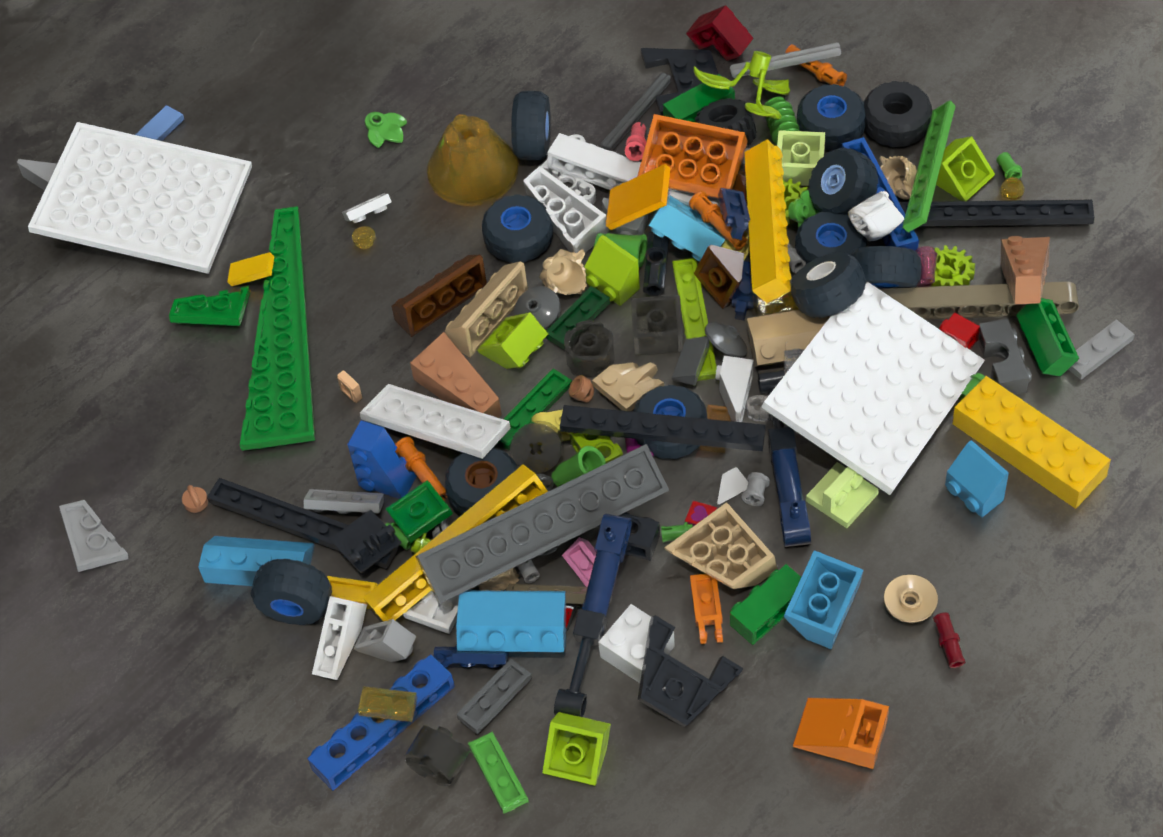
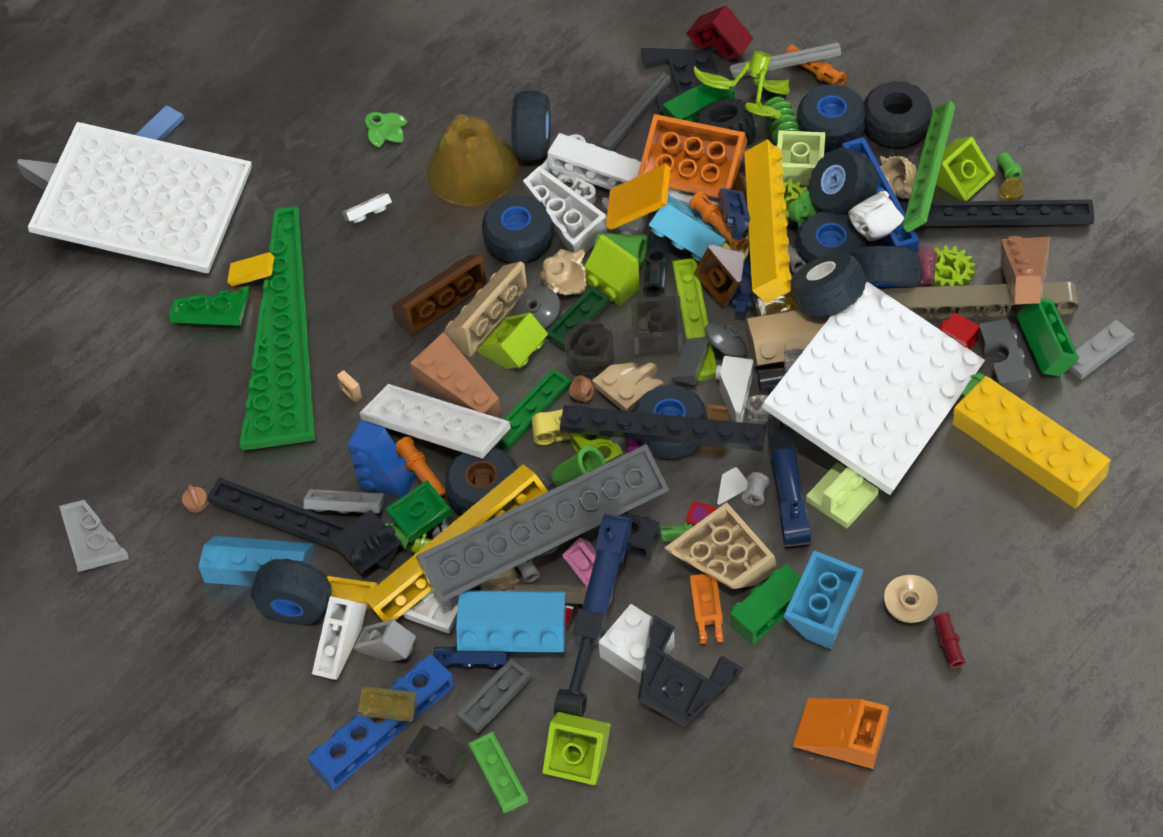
(364, 237): clear yellow plate -> none
(536, 432): clear smoke brick -> none
(636, 142): coral pin -> none
(977, 479): dark azure slope -> none

